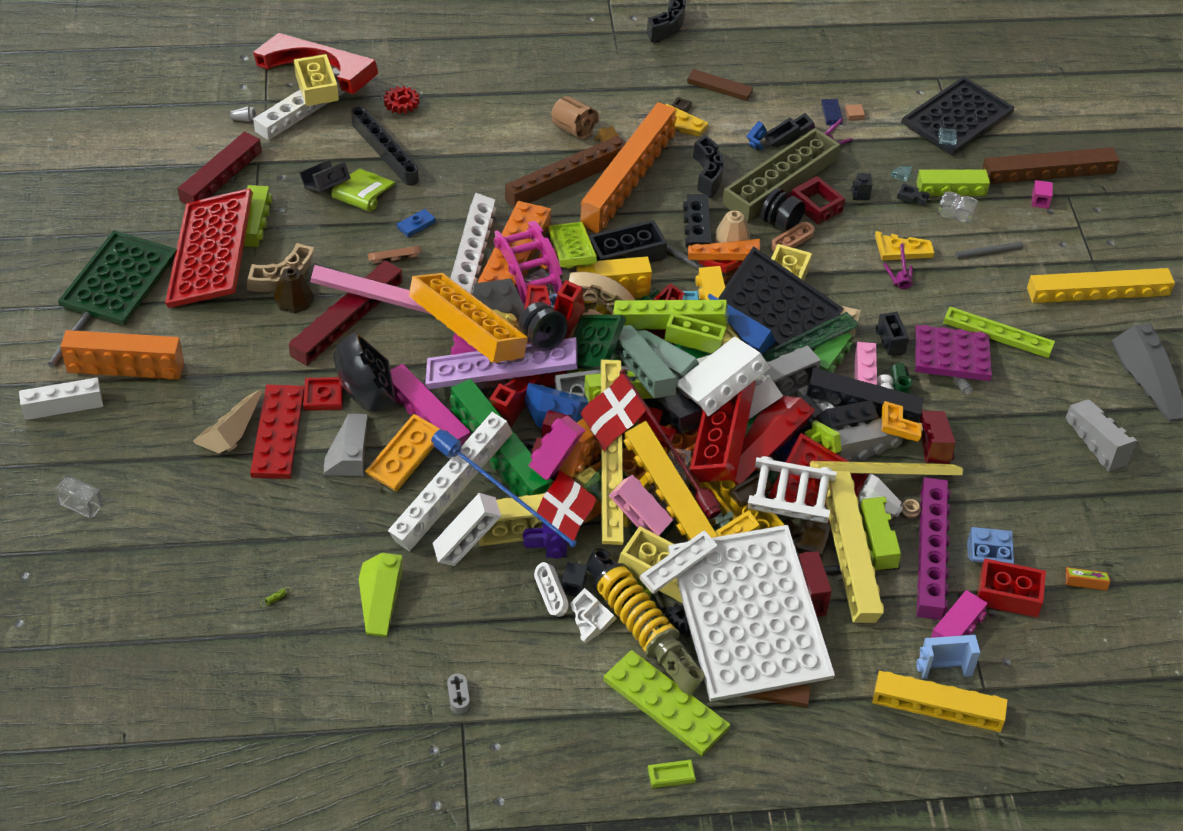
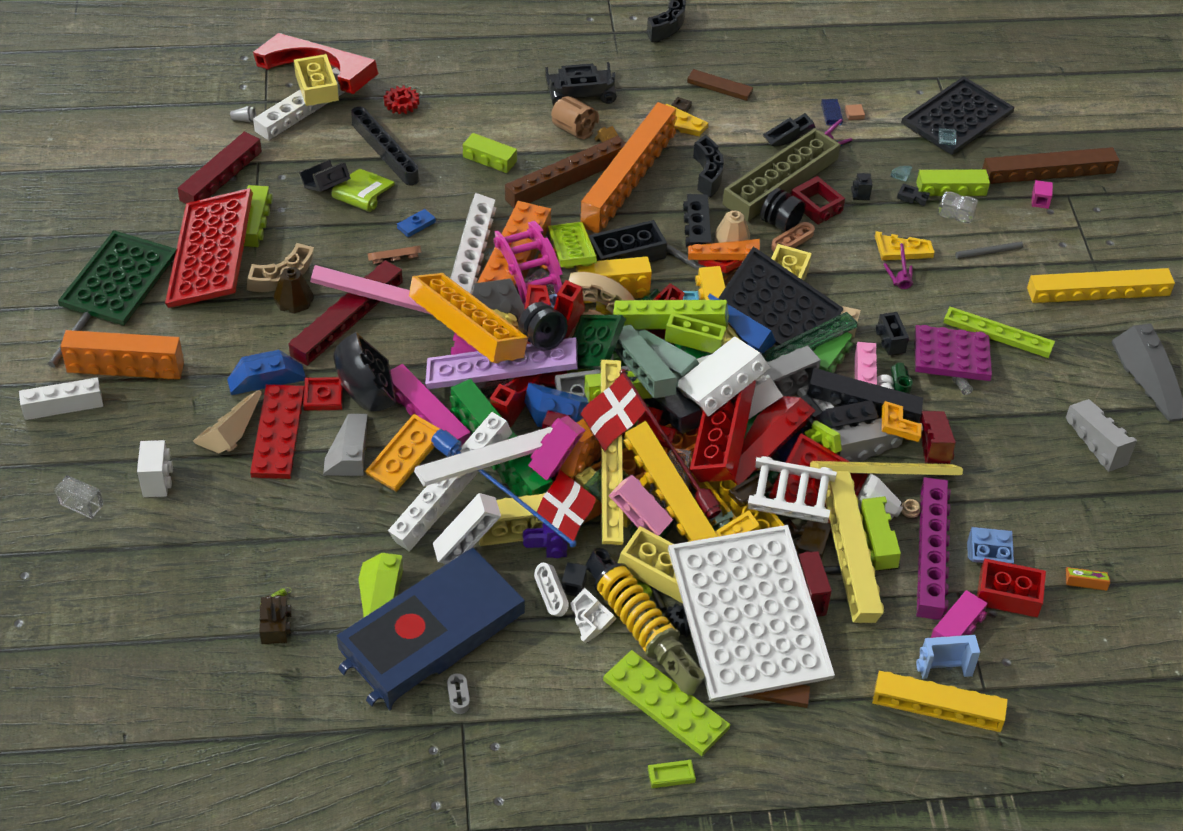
(154, 468): none -> white brick
(264, 368): none -> blue wedge
(274, 619): none -> dark brown brick
(429, 626): none -> dark blue piece
(480, 457): none -> white tile
(489, 153): none -> lime brick
(580, 82): none -> black piece
(678, 562): white plate -> none
(755, 135): blue bracket -> none

